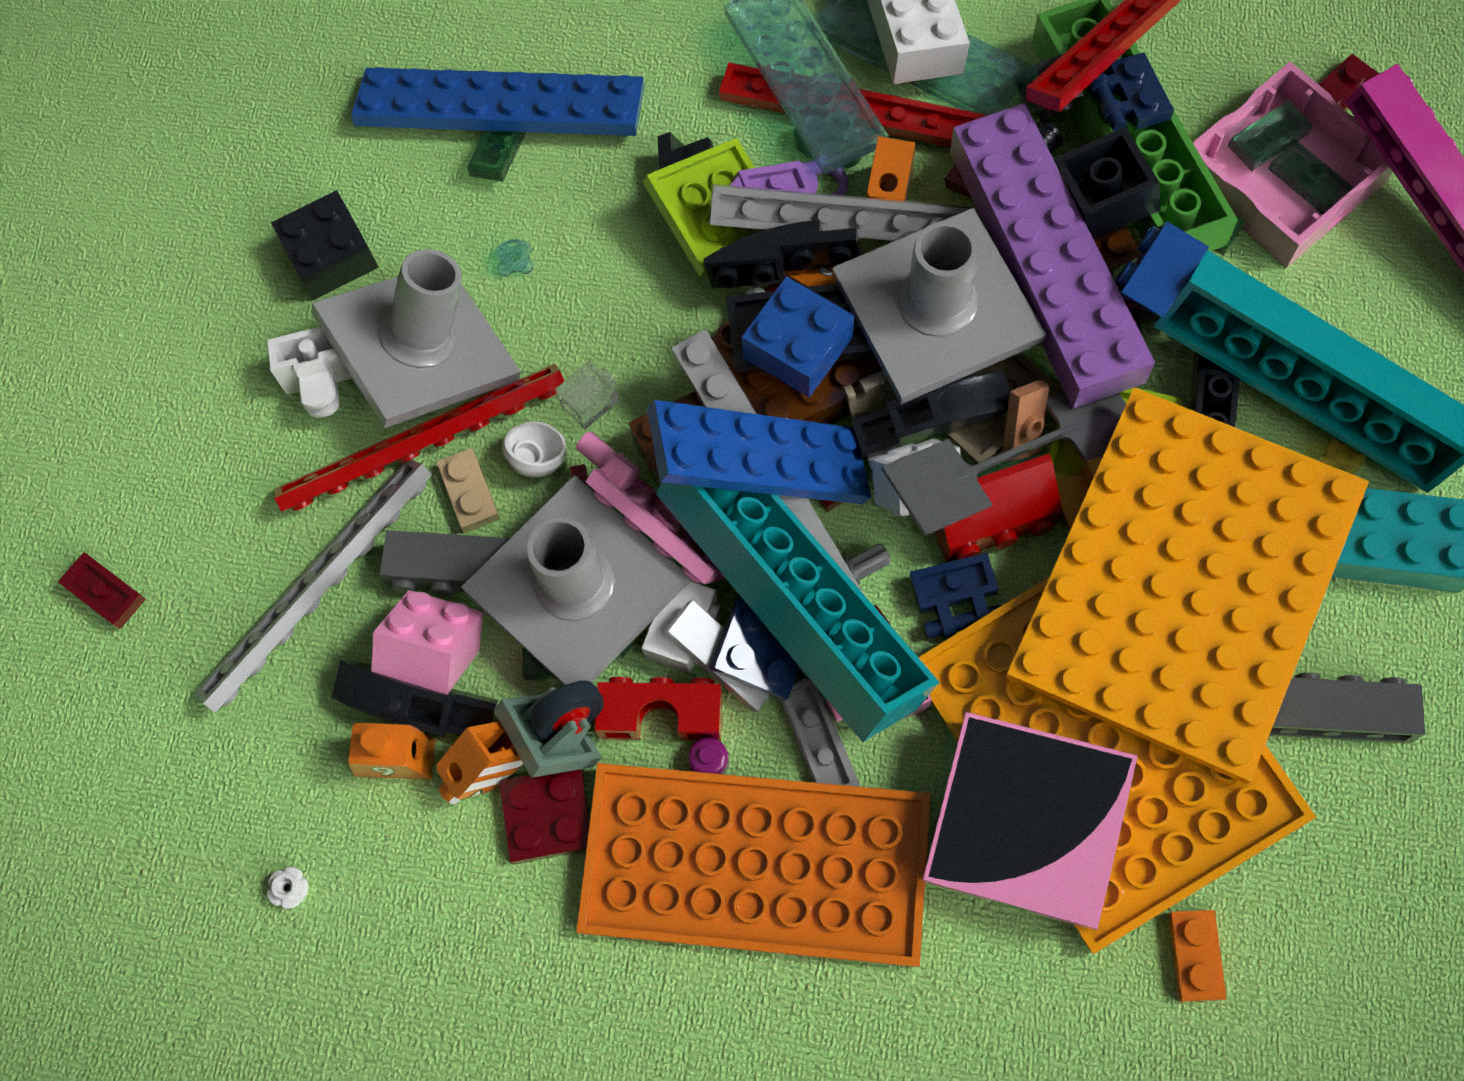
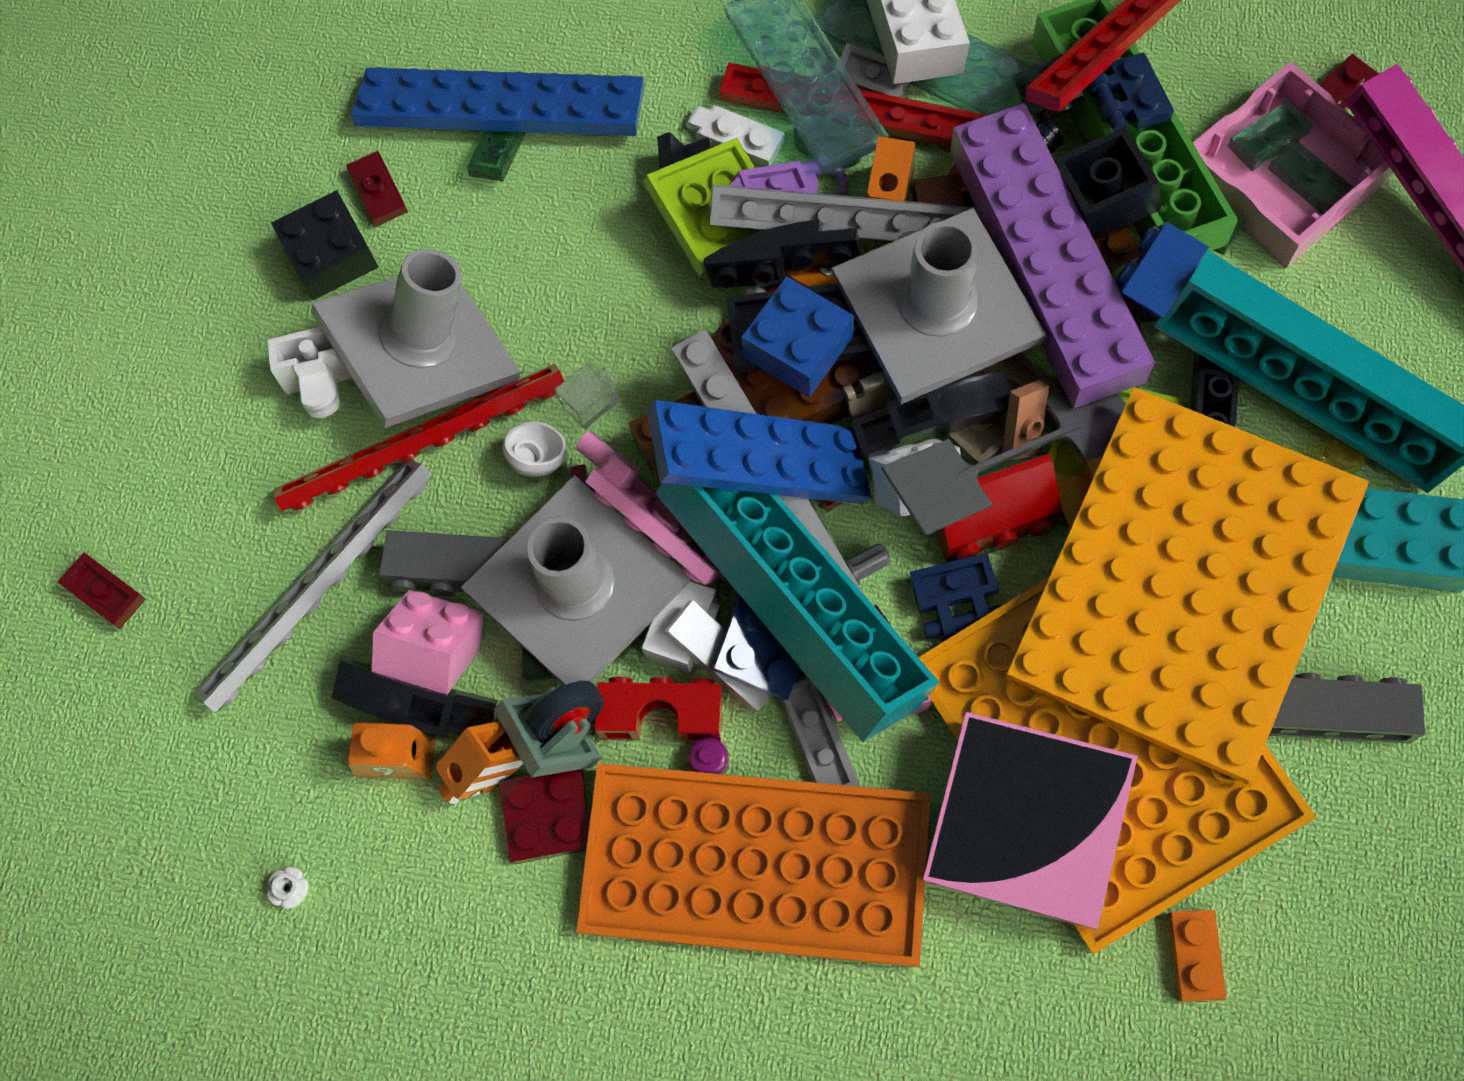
(377, 188): none -> dark red plate
(468, 490): tan plate -> none
(511, 249): clear light blue plate -> none
(721, 125): none -> white hinge
(870, 71): none -> light grey plate
(940, 190): none -> reddish brown brick

